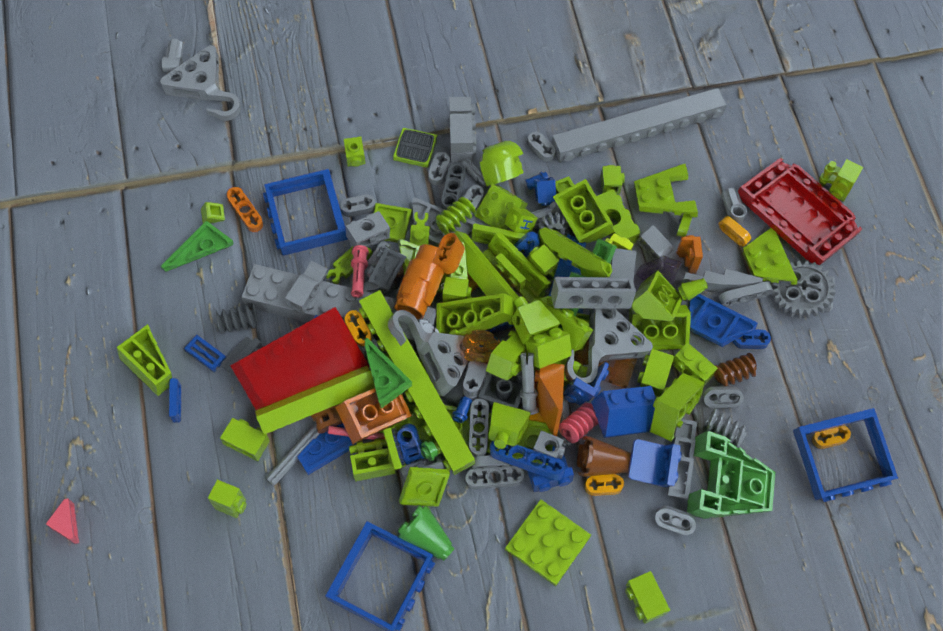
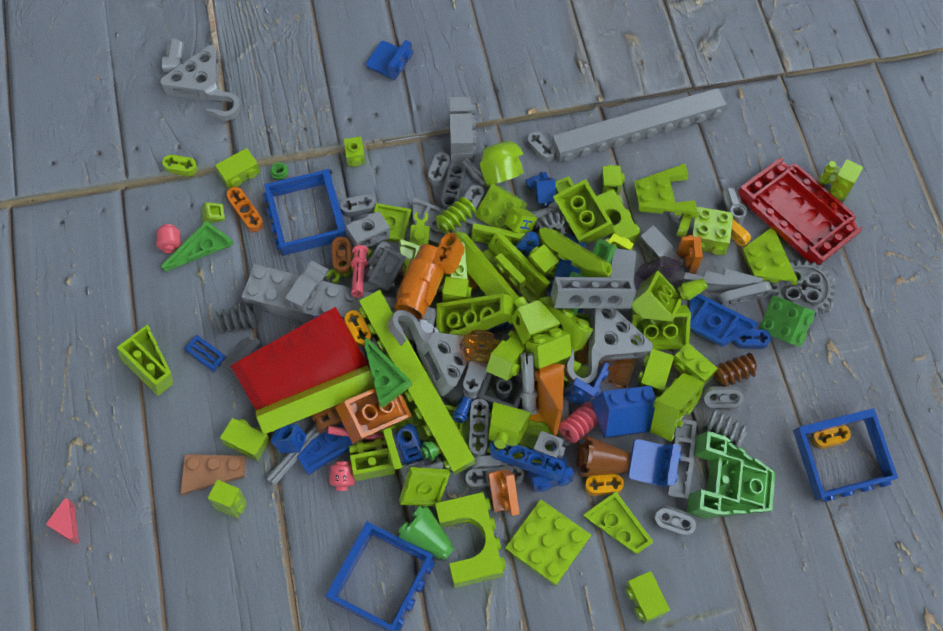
(168, 238): none -> coral head
(175, 400): blue tile -> none
(180, 165): none -> lime beam
(204, 470): none -> nougat wing
(238, 168): none -> lime brick
(279, 167): none -> bright green plate
(289, 439): none -> blue brick
(341, 256): none -> dark orange plate
(341, 475): none -> coral head
(390, 59): none -> blue bracket
(415, 147): tile -> none
(473, 510): none -> lime arch
(503, 491): none -> orange bracket
(620, 523): none -> lime wing
(714, 228): none -> lime bracket
(787, 320): none -> bright green bracket

